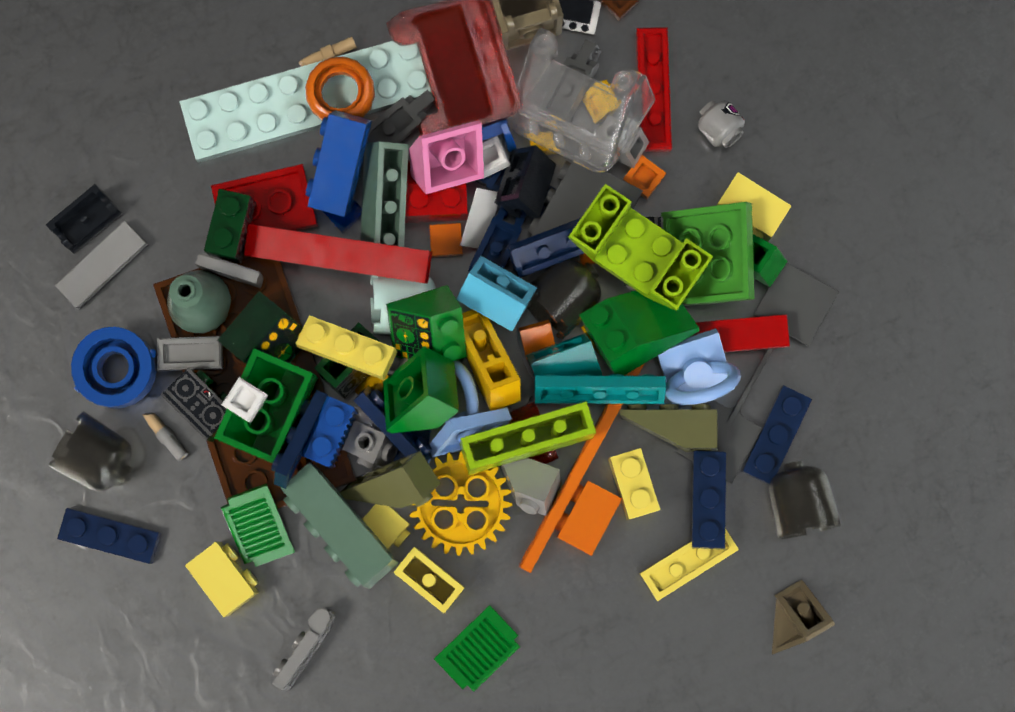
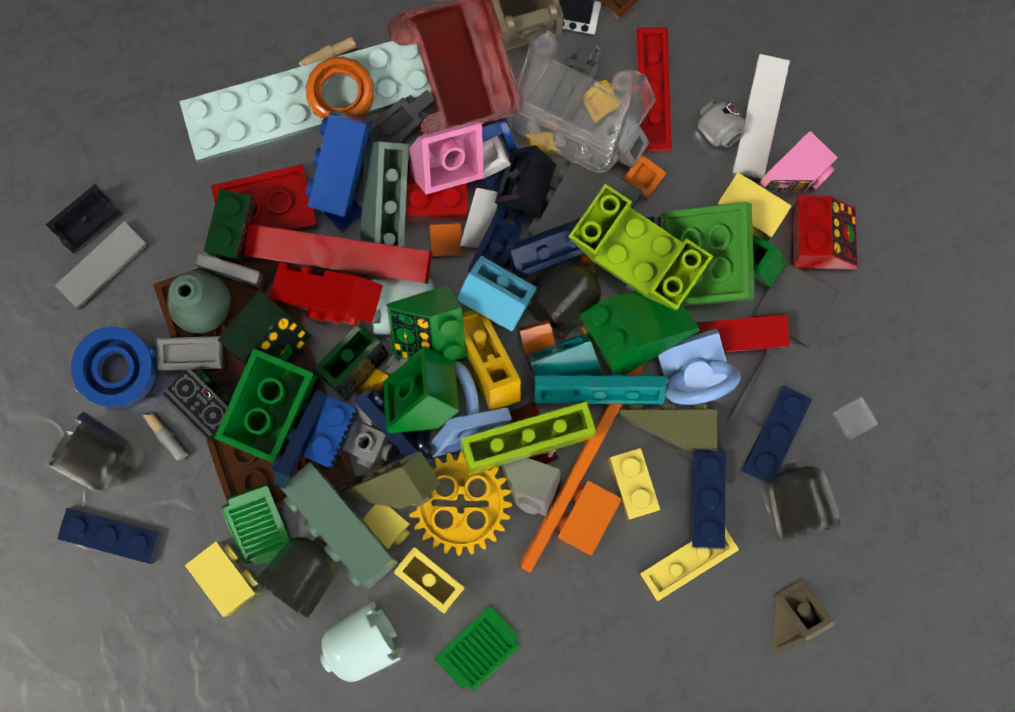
(244, 400): white tile -> none
(300, 574): none -> clear smoke cylinder
(305, 647): light grey hinge -> none
(326, 295): none -> red wedge
(346, 347): light yellow plate -> none
(359, 644): none -> light aqua cylinder
(761, 117): none -> white tile
(801, 167): none -> bright pink slope
(824, 233): none -> red slope
(855, 418): none -> clear tile

